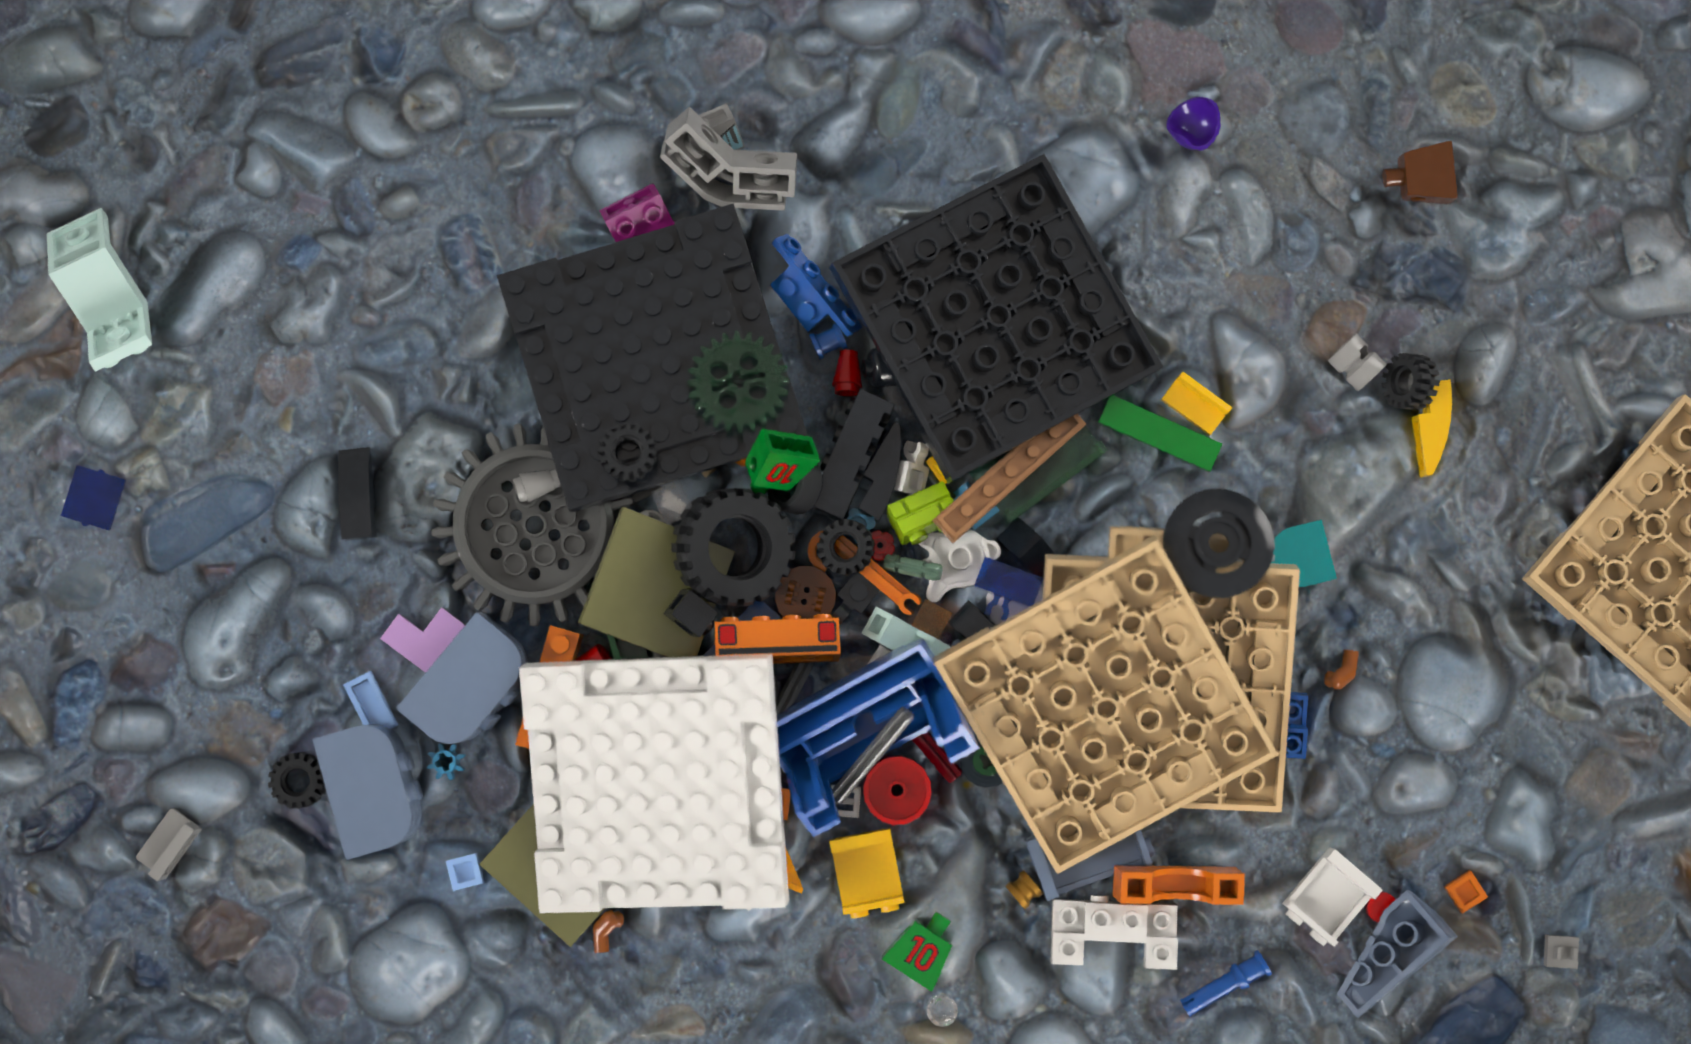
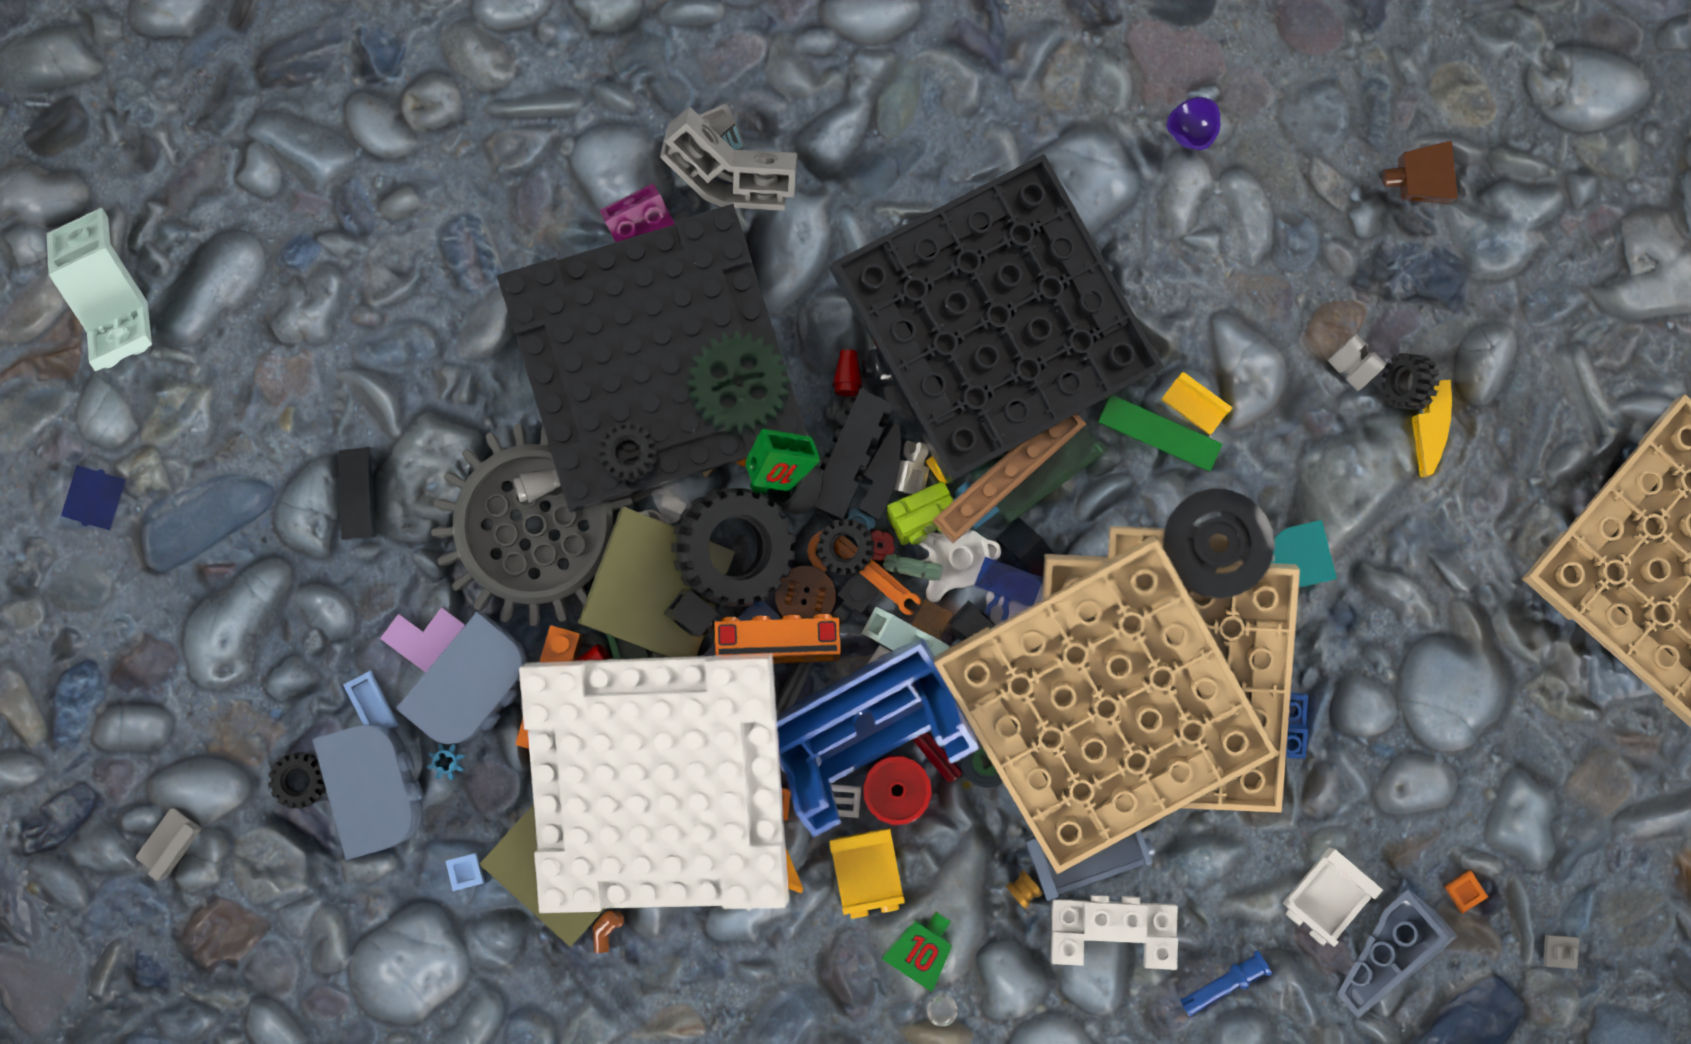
(808, 292): blue bracket -> none
(828, 341): blue bush -> none
(872, 754): dark grey axle -> none
(1200, 883): orange arch -> none
(1345, 673): dark orange arm -> none
(1375, 907): red tile -> none

